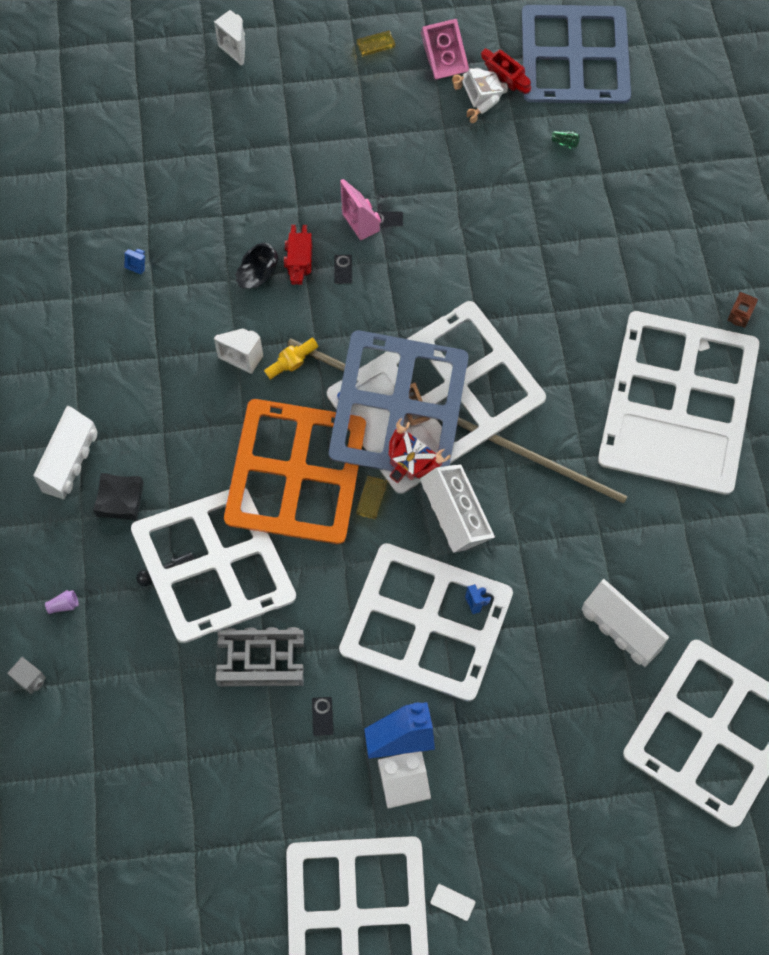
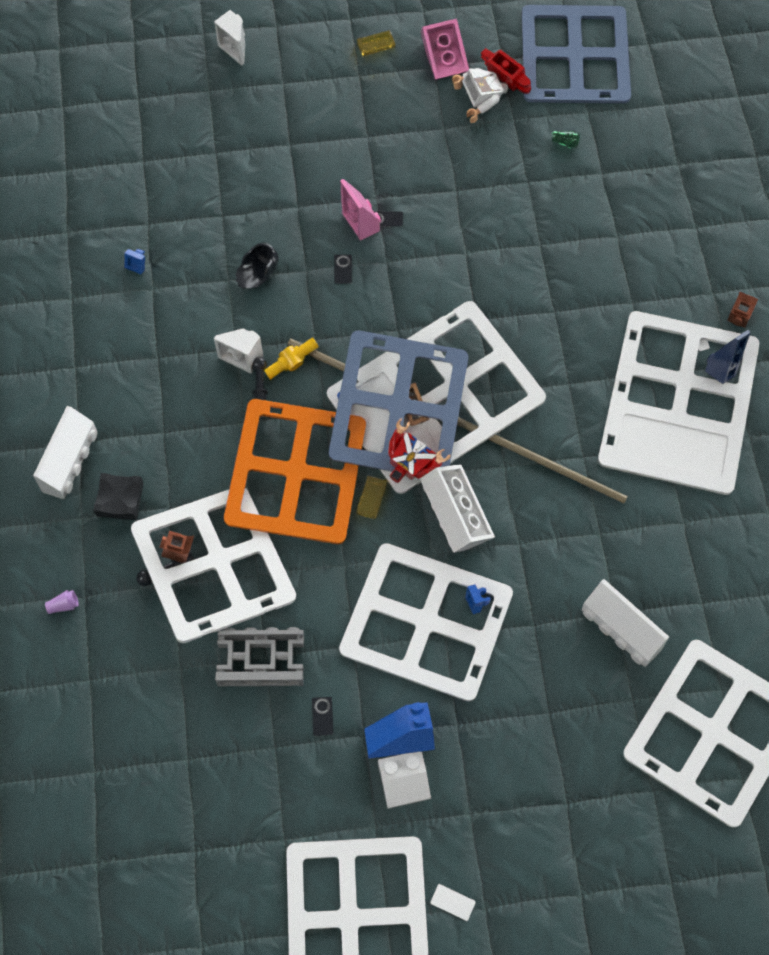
(27, 675): light grey brick -> none
(176, 546): none -> copper window
(259, 365): none -> black pin
(299, 254): red hinge -> none
(726, 361): none -> dark blue slope

